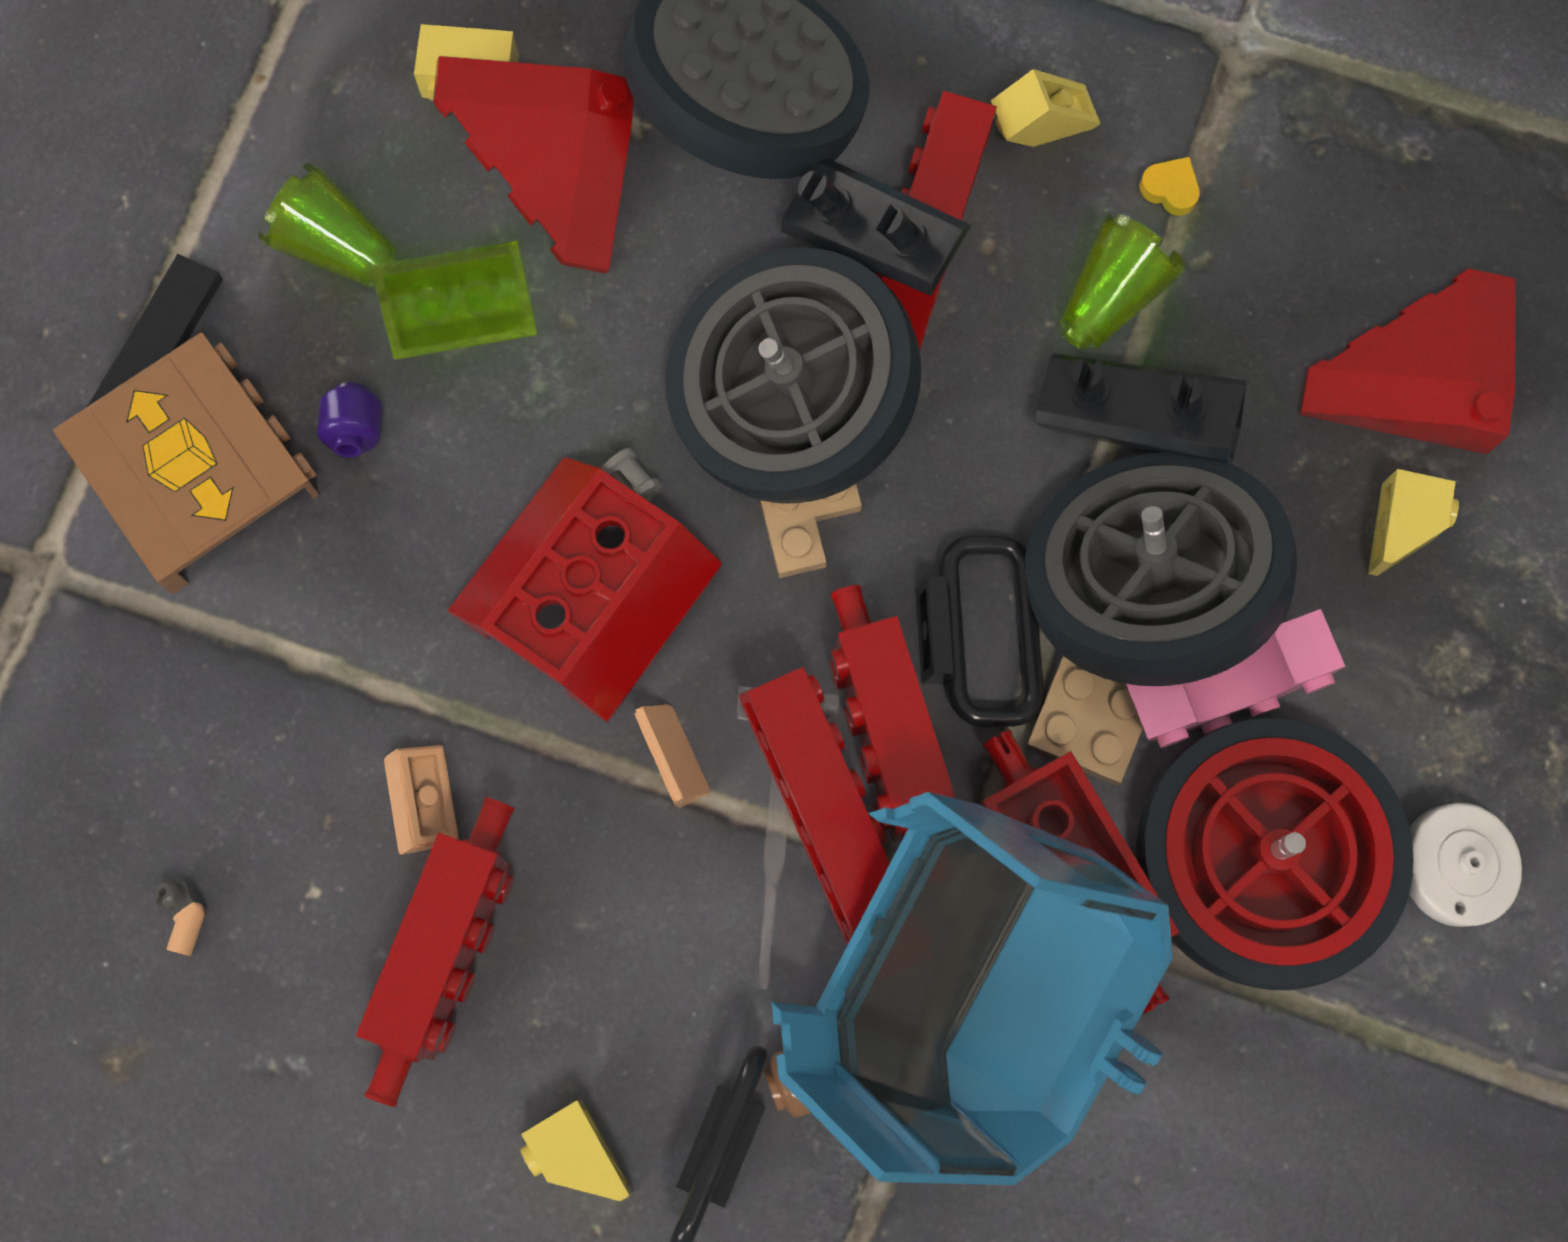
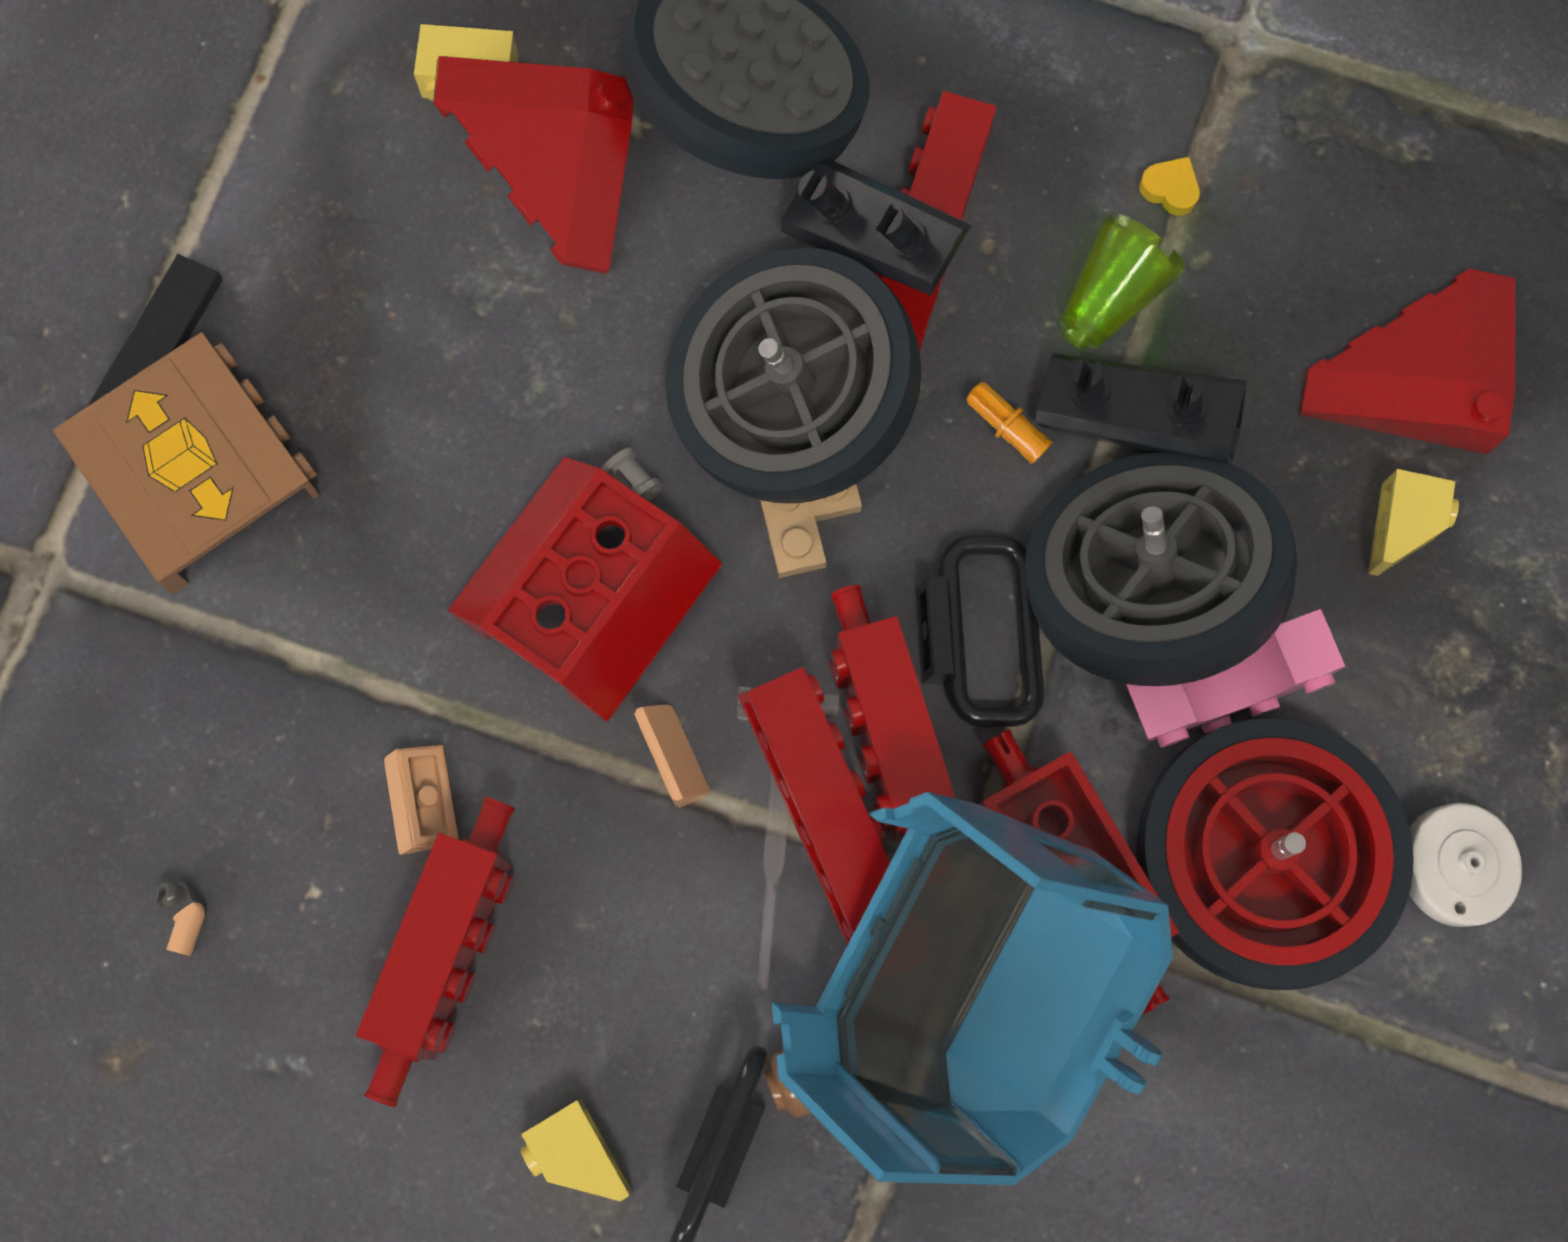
(325, 228): clear neon green cone -> none
(350, 420): dark purple head -> none
(455, 300): clear neon green slope -> none
(1008, 422): none -> light orange axle
(1043, 109): light yellow slope -> none
(1090, 719): tan plate -> none

